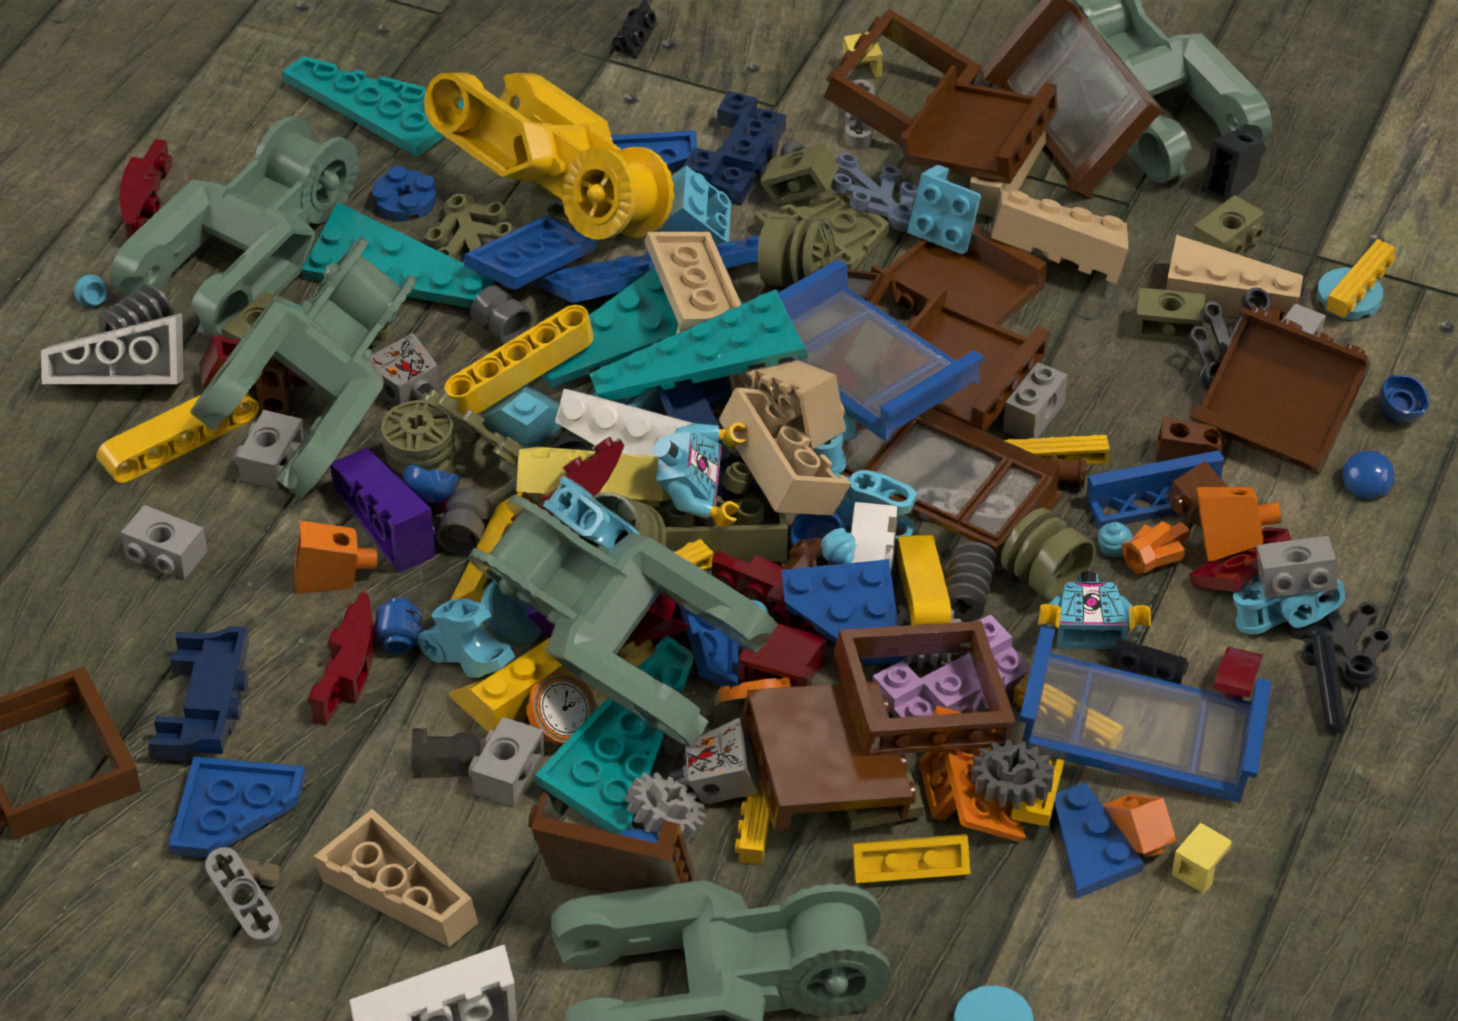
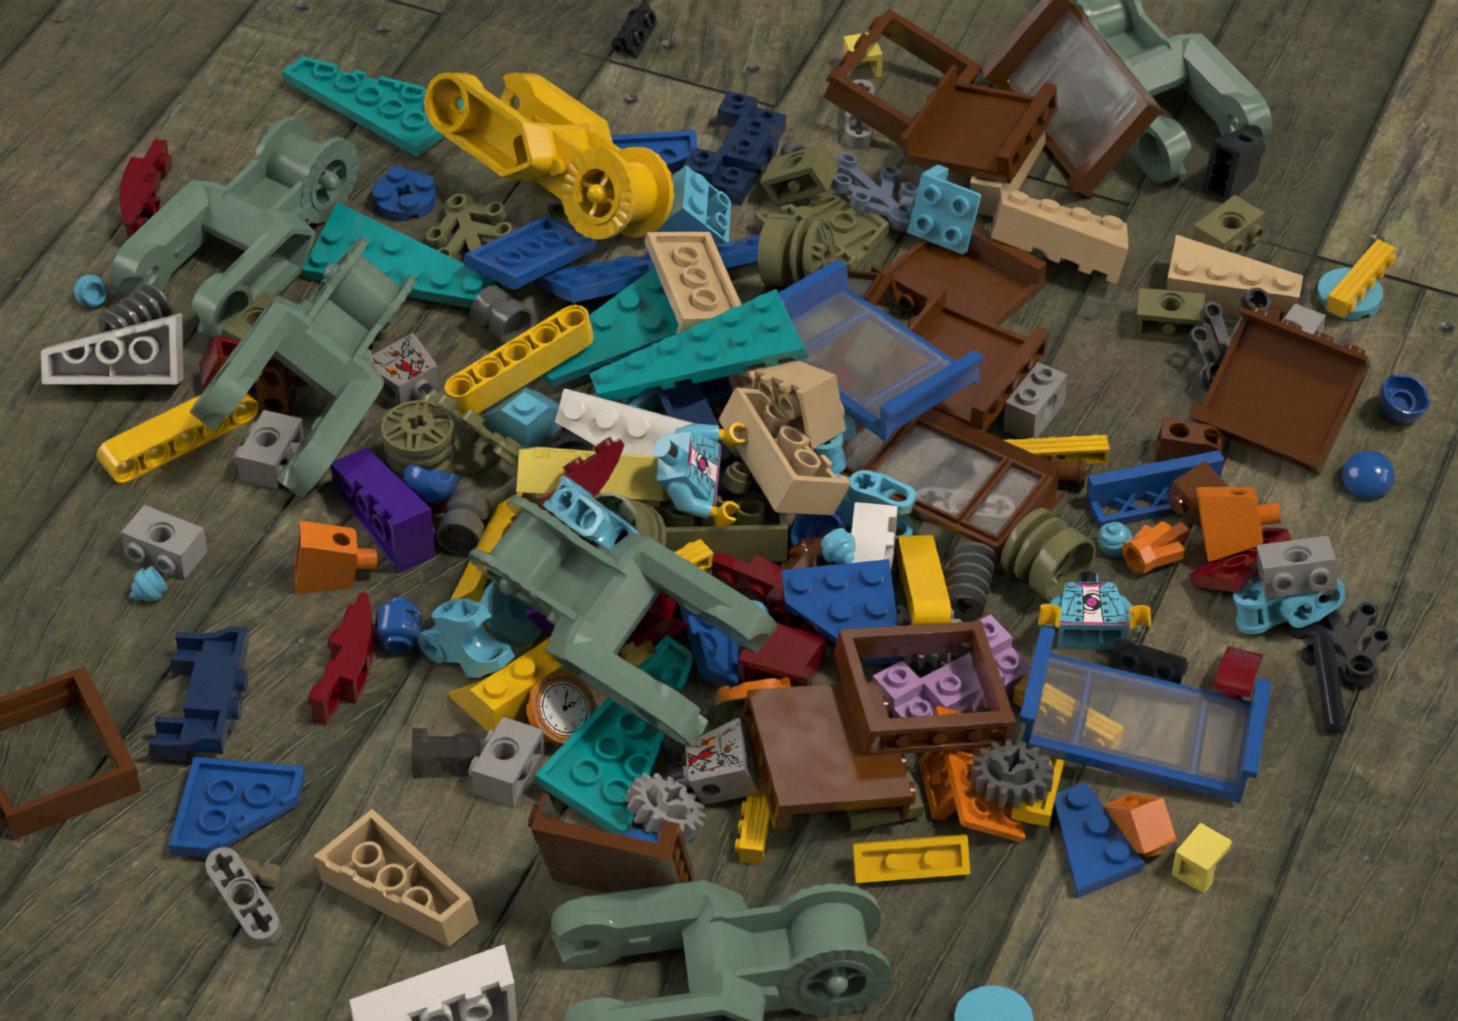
(147, 585): none -> medium azure plate

